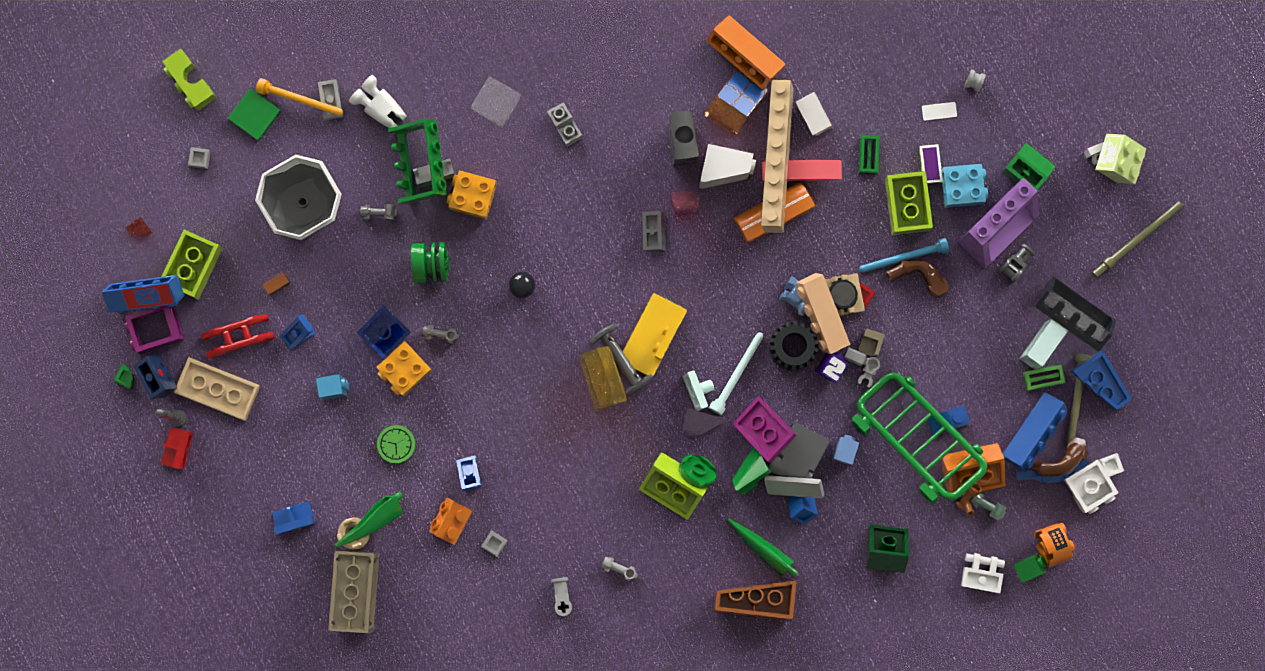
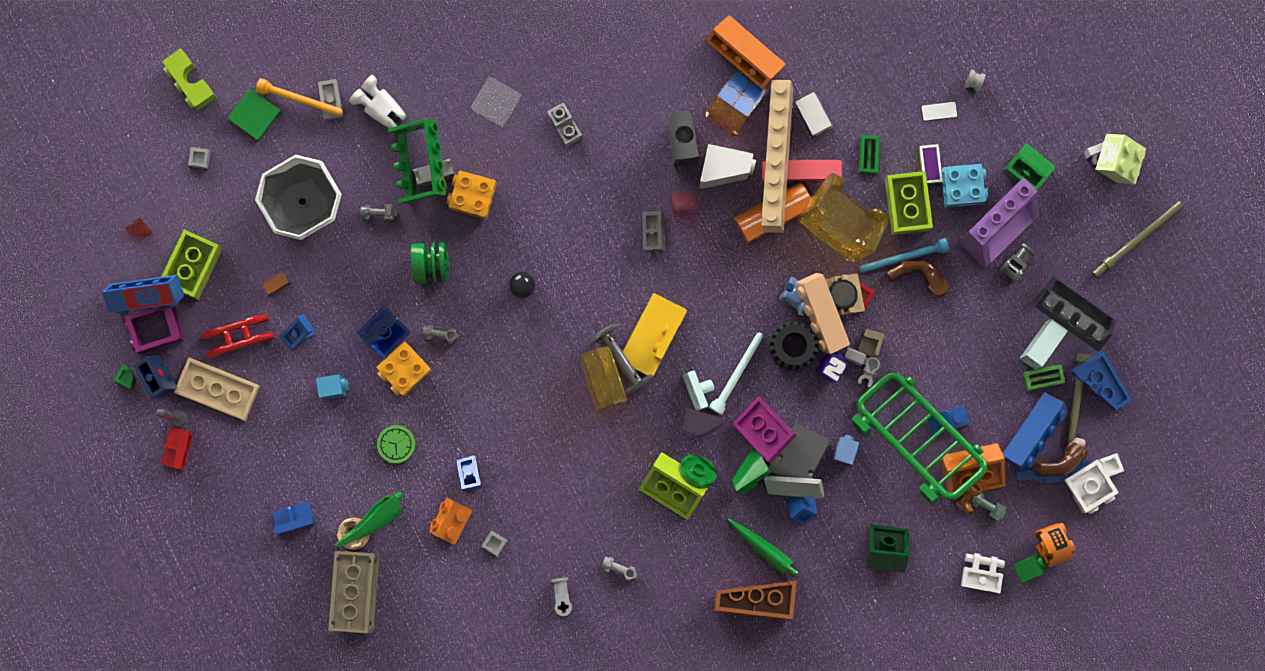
(843, 221): none -> clear yellow windscreen

